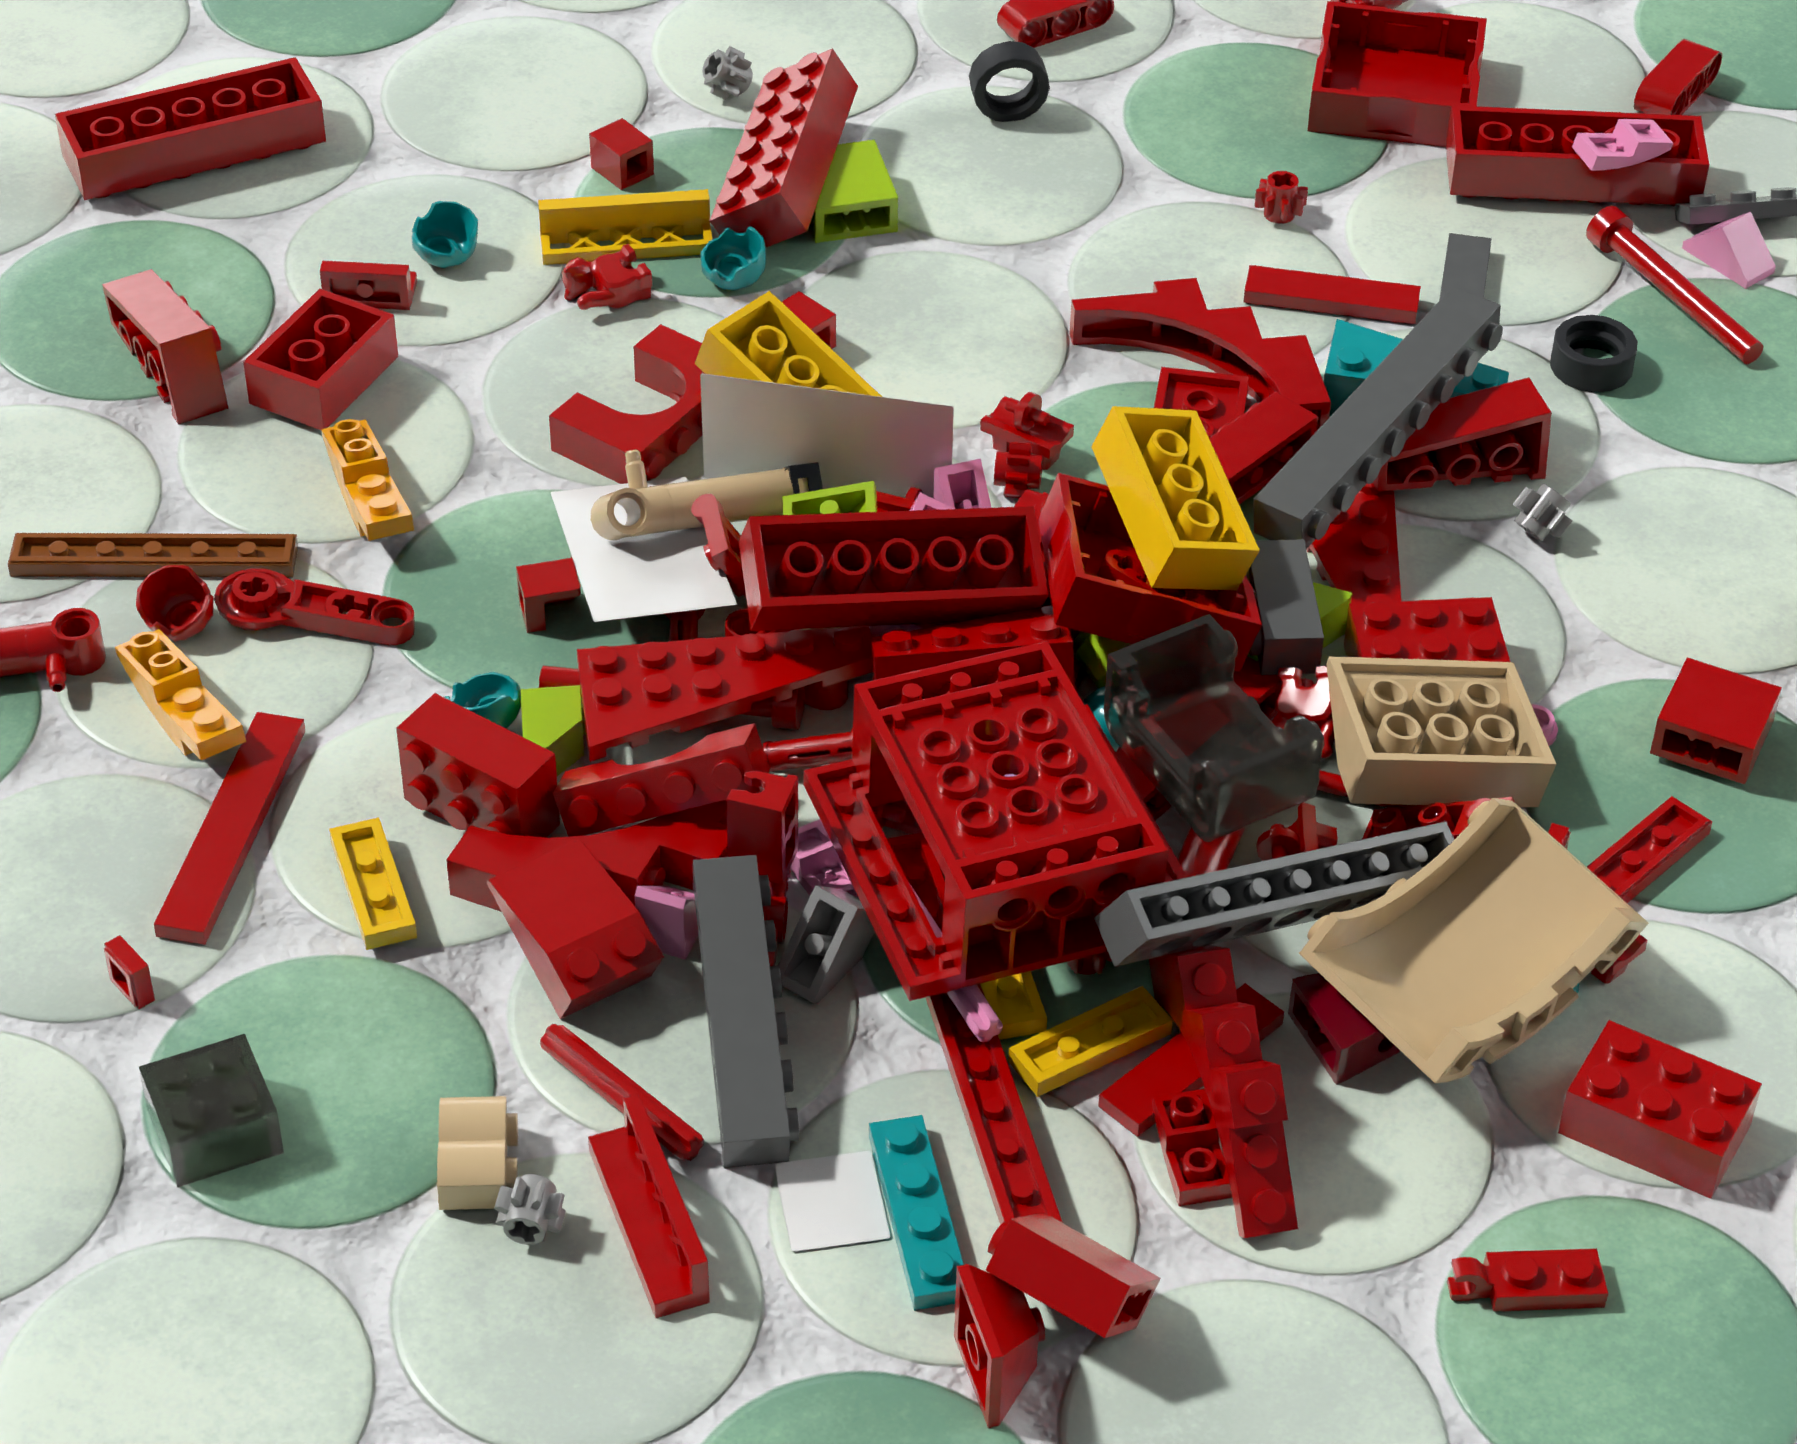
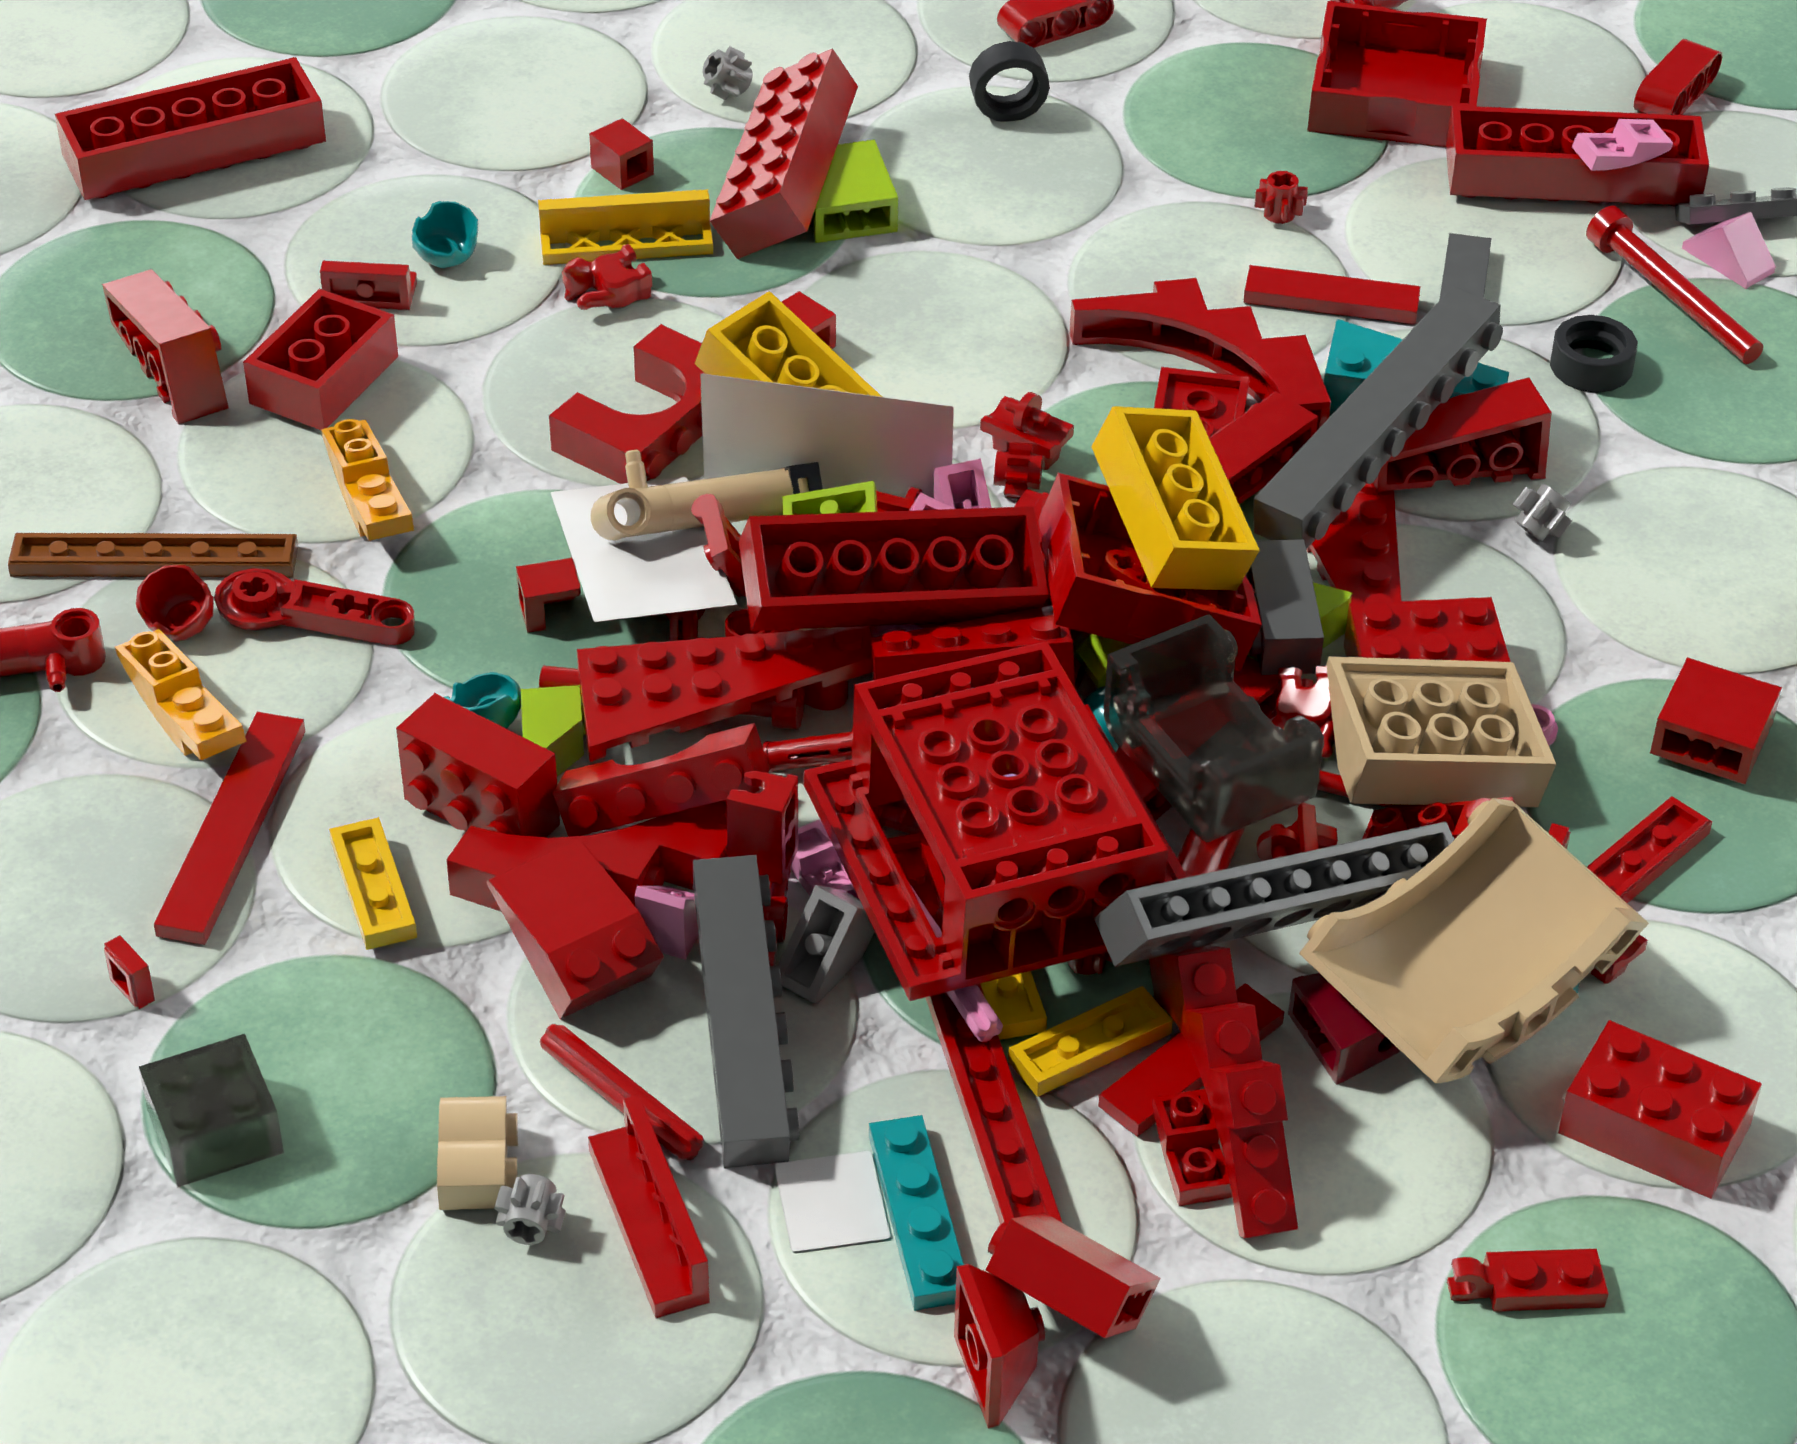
(734, 259): teal hair -> none

